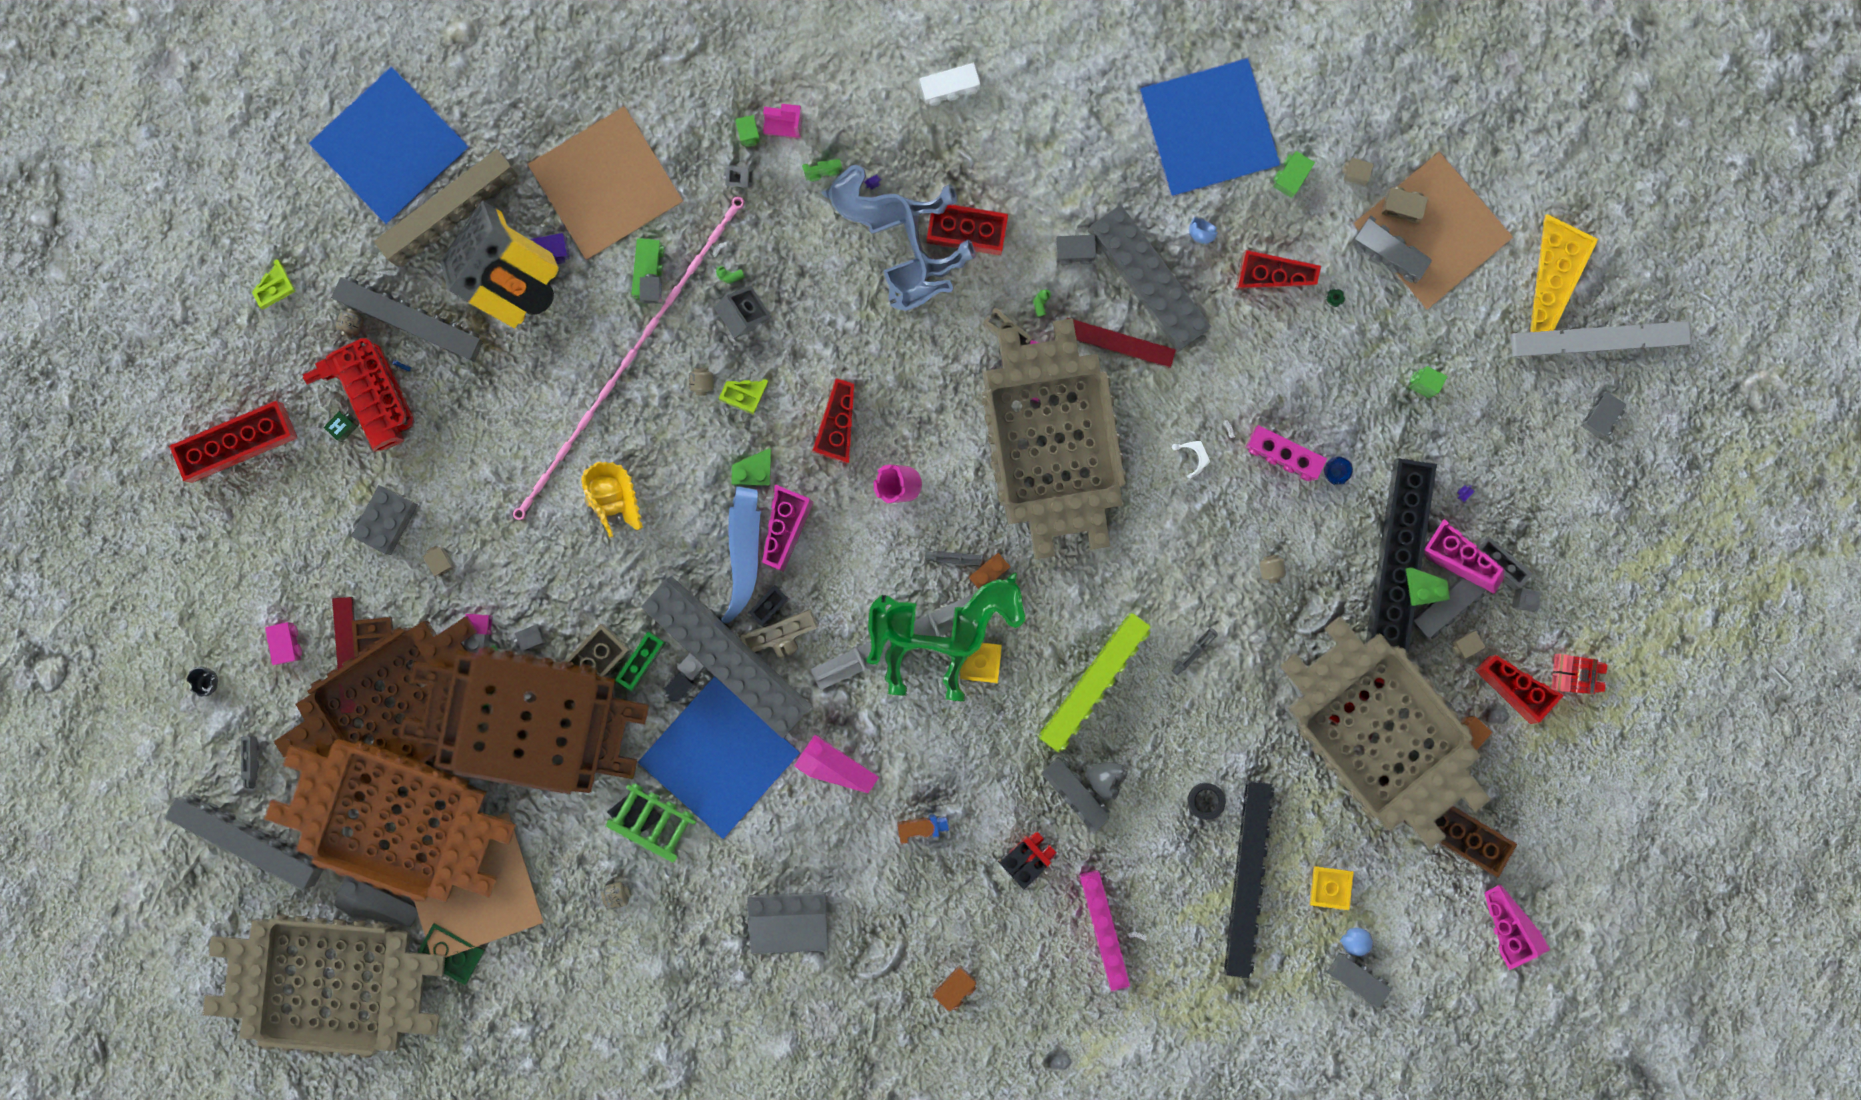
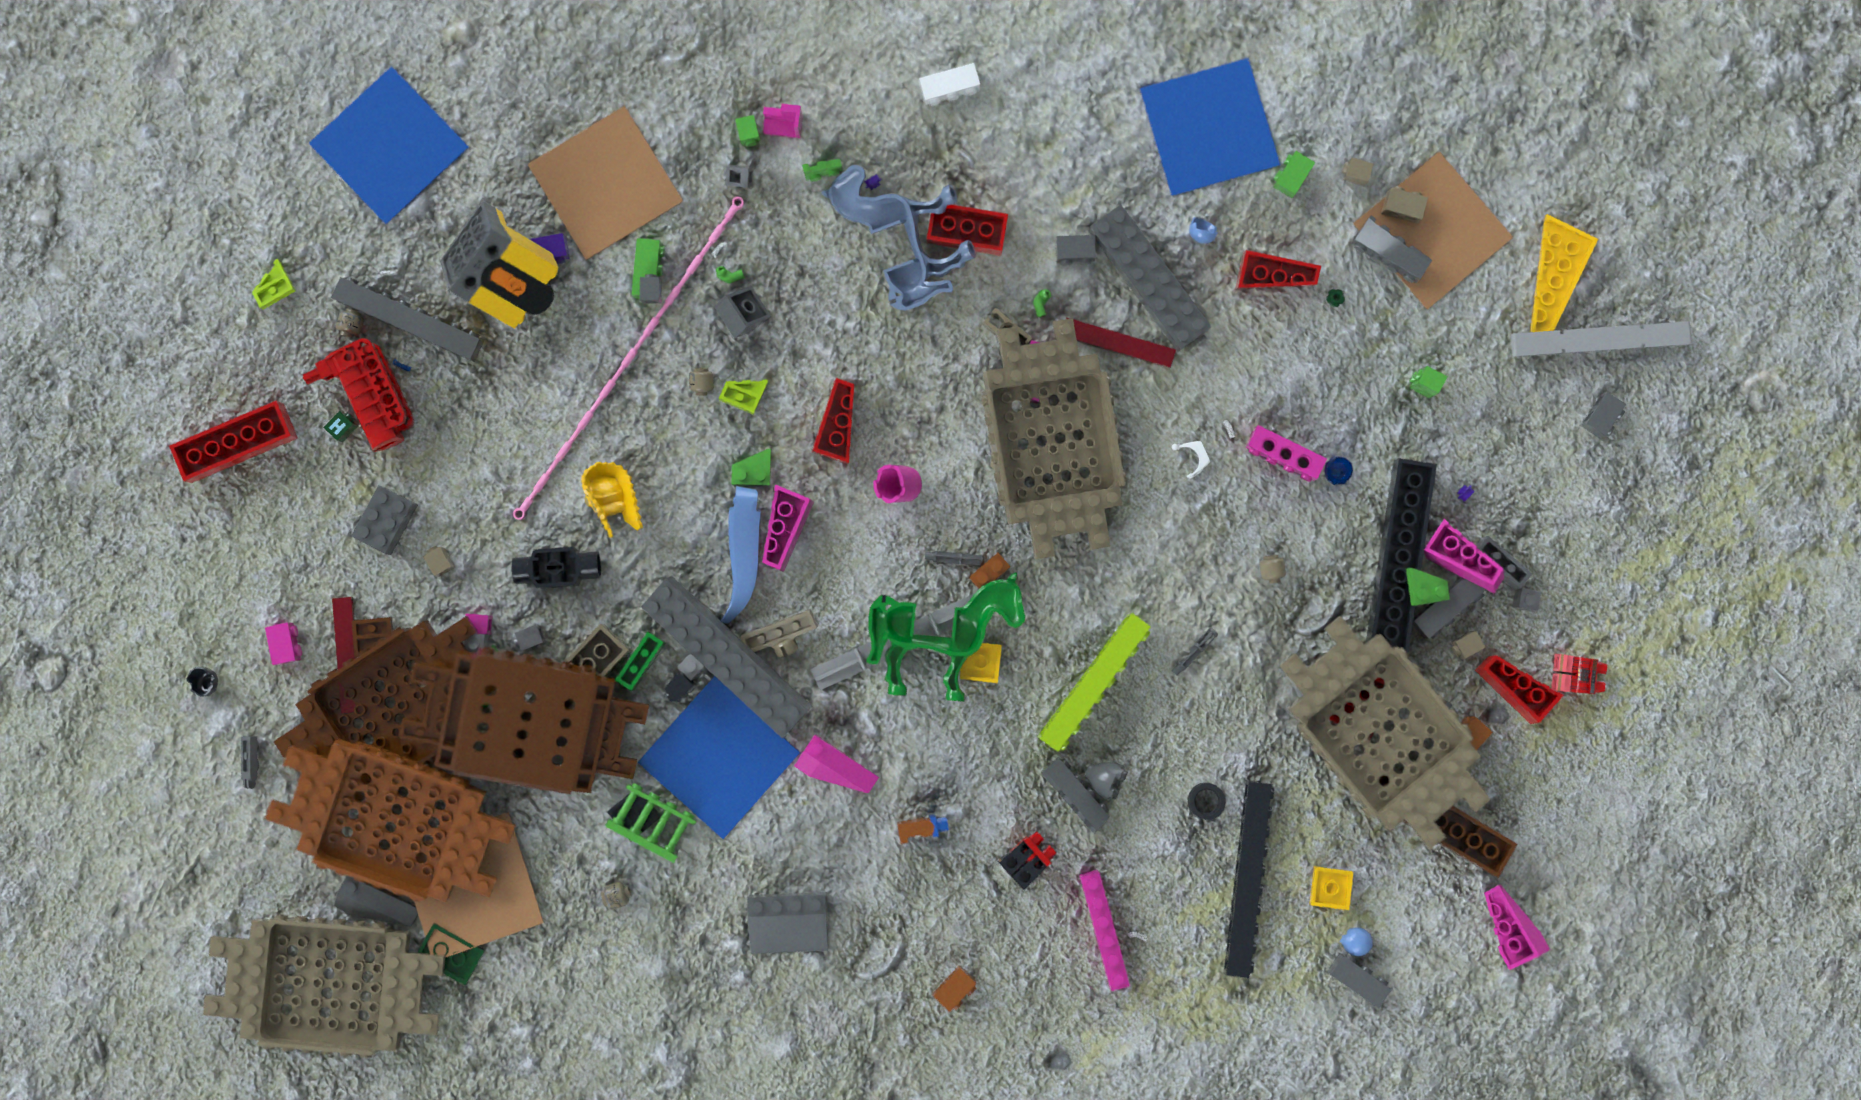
(244, 840): dark grey brick -> none
(446, 209): dark tan brick -> none
(556, 567): none -> black brick
(768, 605): black brick -> none

